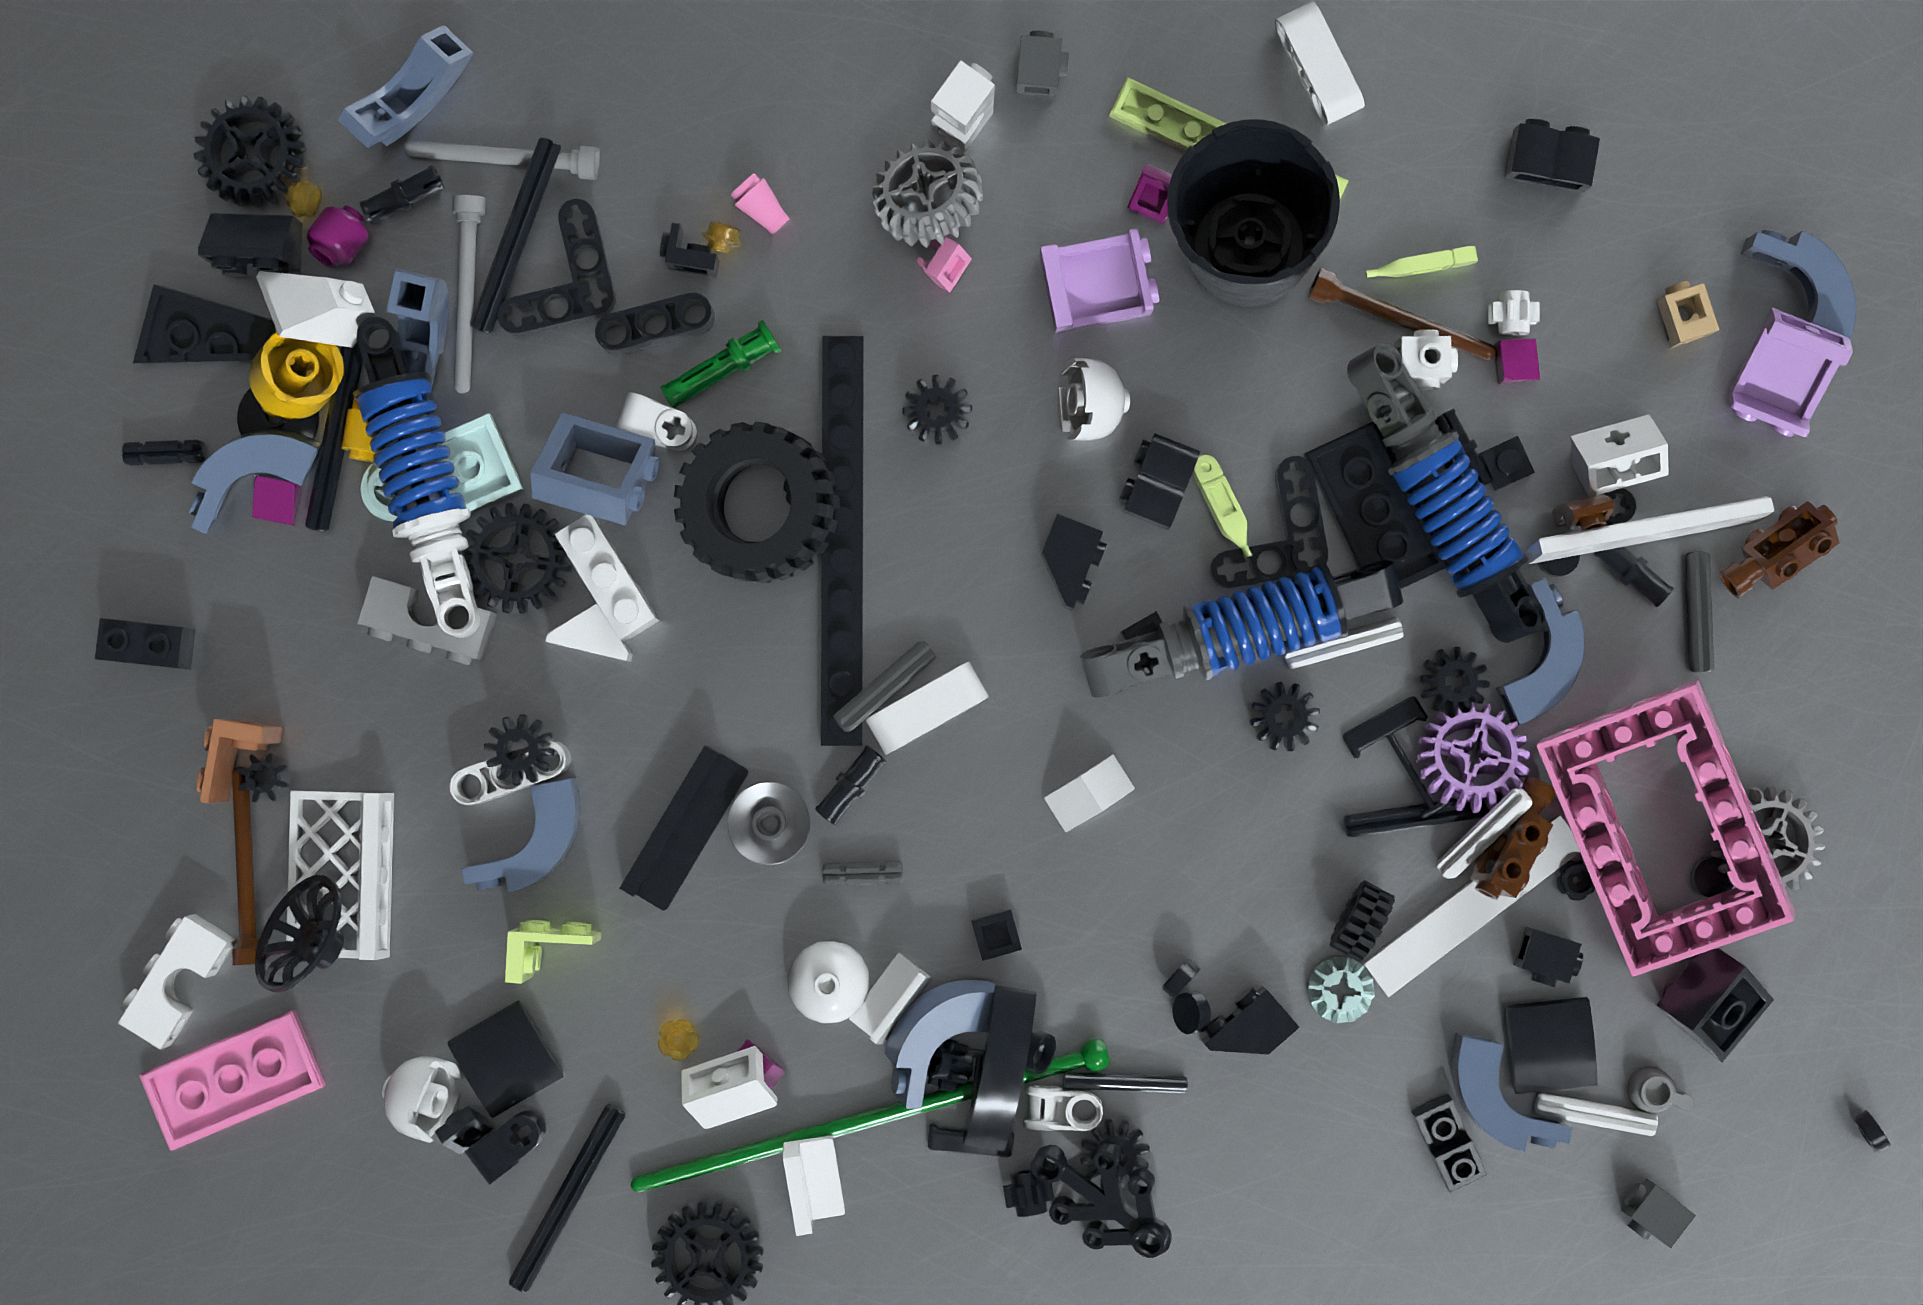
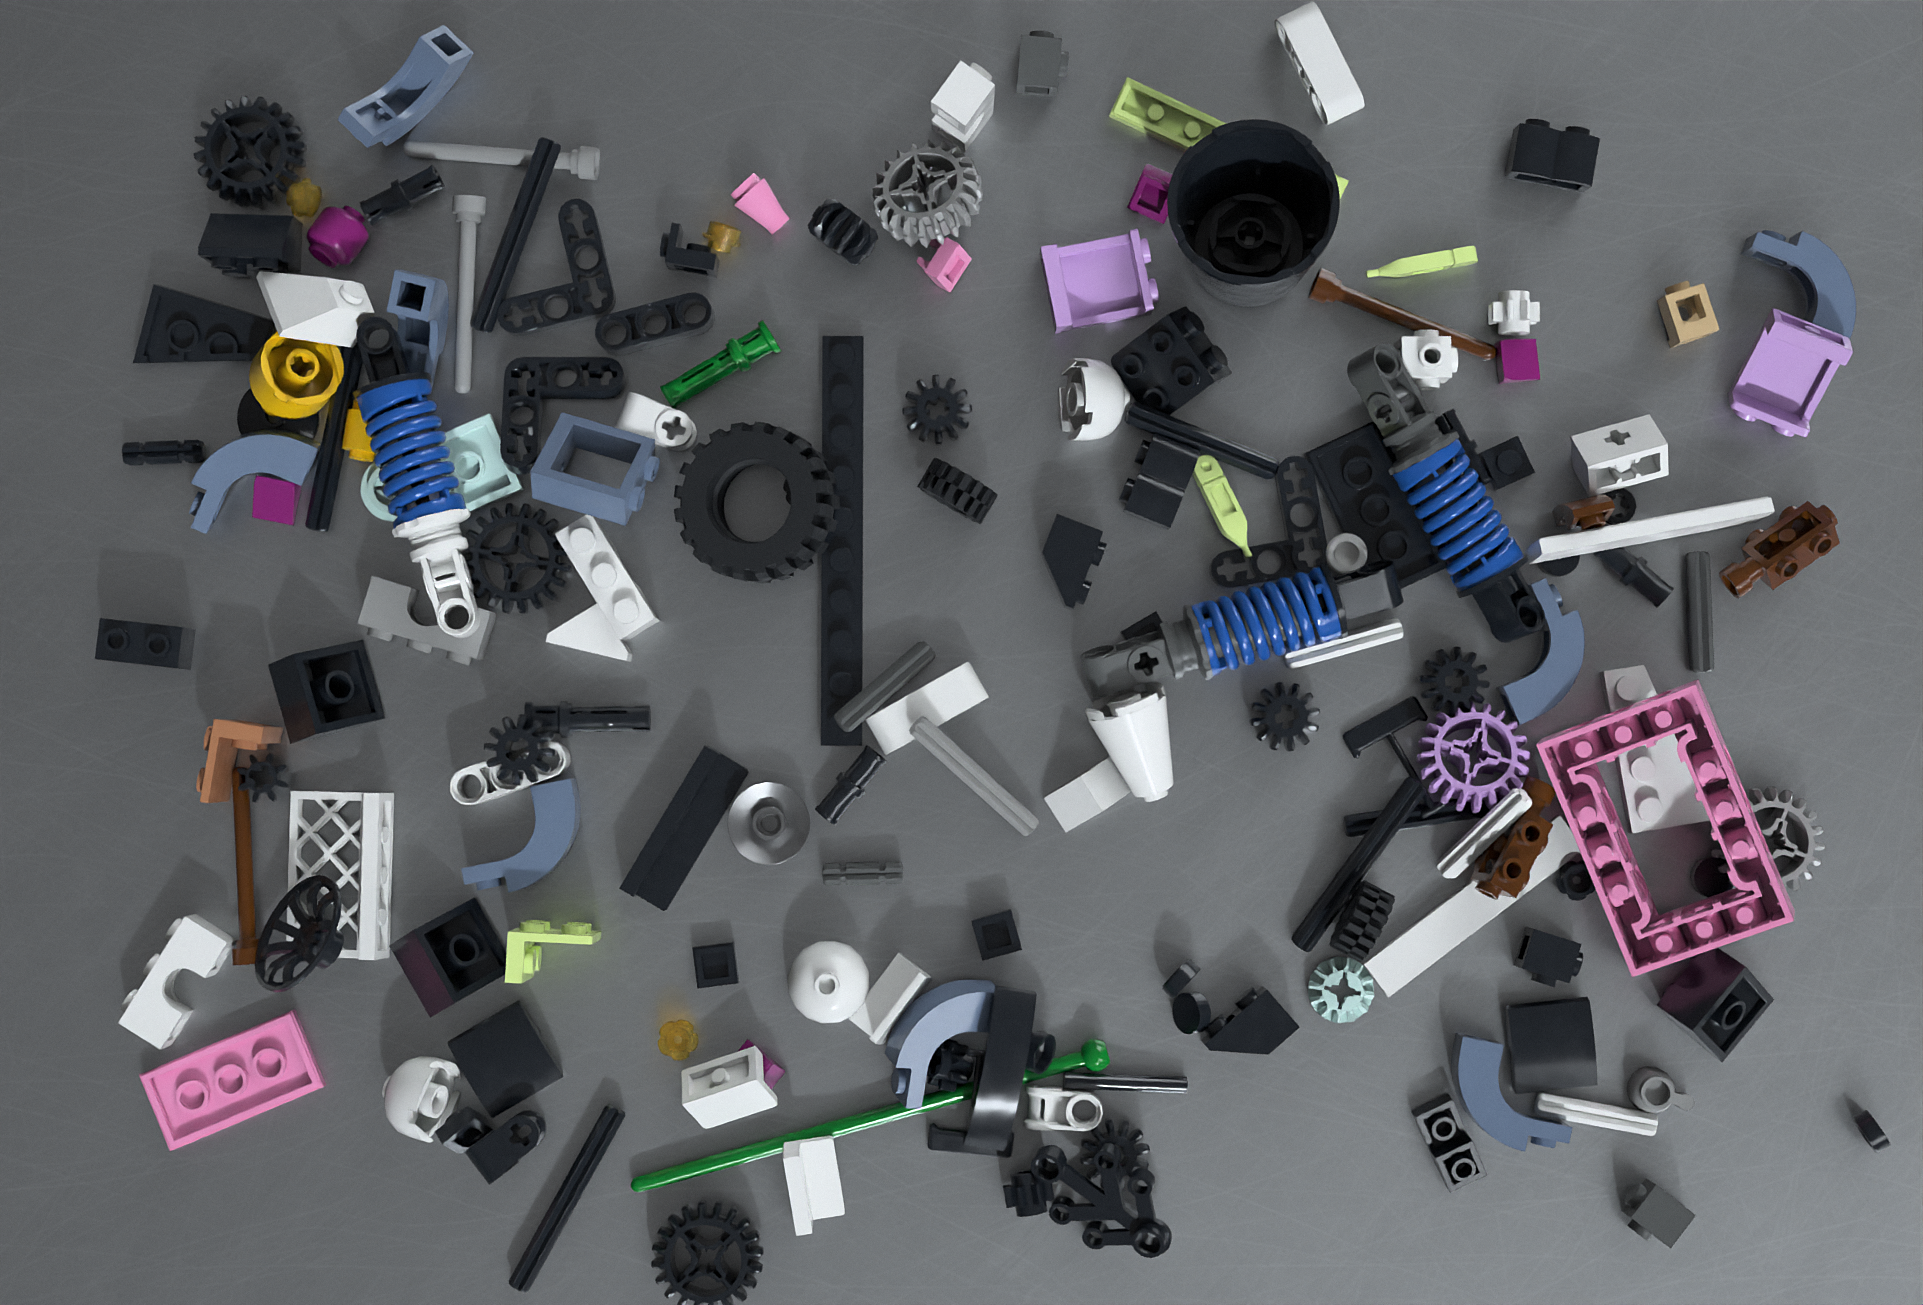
(326, 691): none -> black slope
(451, 957): none -> black slope
(541, 387): none -> black beam
(568, 719): none -> black pin
(715, 965): none -> black tile
(843, 231): none -> black gear
(957, 490): none -> black tyre
(973, 776): none -> light grey axle
(1136, 738): none -> white cone
(1171, 362): none -> black bracket
(1202, 440): none -> black axle
(1346, 553): none -> white tile
(1358, 864): none -> black axle
(1652, 780): none -> white wing

